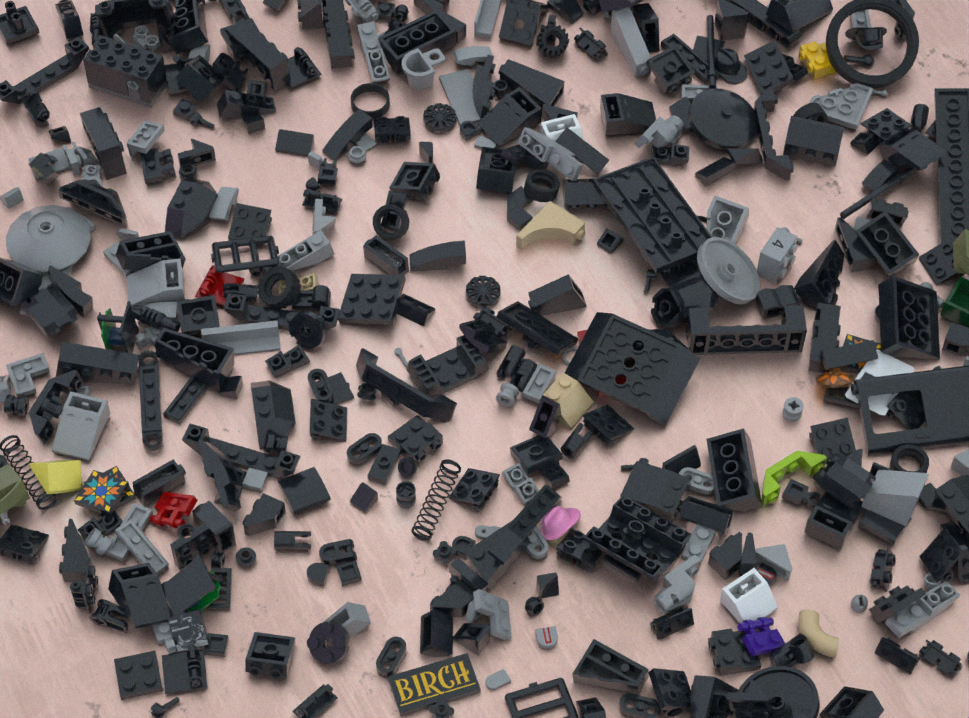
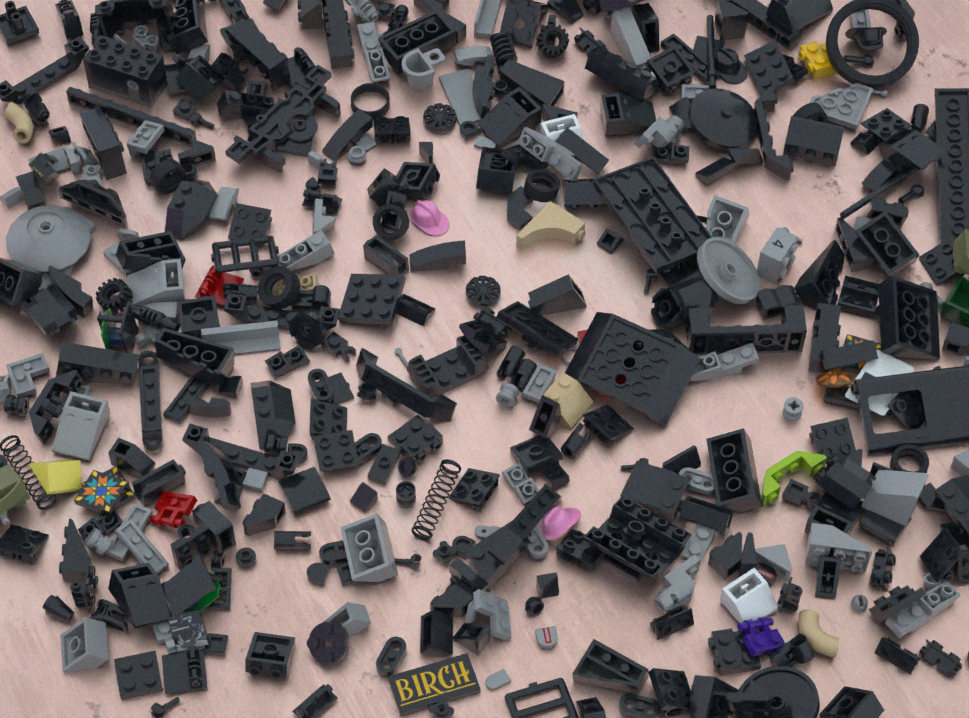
(22, 122): none -> tan cylinder
(30, 189): none -> black slope
(56, 607): none -> black cone
(84, 646): none -> light grey slope
(111, 288): none -> black tyre
(128, 115): none -> black plate
(130, 458): none -> black slope
(163, 169): none -> black tyre
(214, 409): none -> black slope
(272, 129): none -> black piece
(298, 449): none -> black tile
(336, 450): none -> black hinge
(338, 345): none -> black plate
(369, 550): none -> light grey slope
(381, 185): none -> black piece
(416, 557): none -> black hand
(429, 218): none -> bright pink piece
(503, 48): none -> black piece
(622, 73): none -> black slope
(725, 364): none -> light grey slope
(790, 596): none -> black hinge
(827, 576): none -> black slope
(832, 542): none -> light grey slope
(858, 296): none -> black slope
(916, 191): none -> black bar

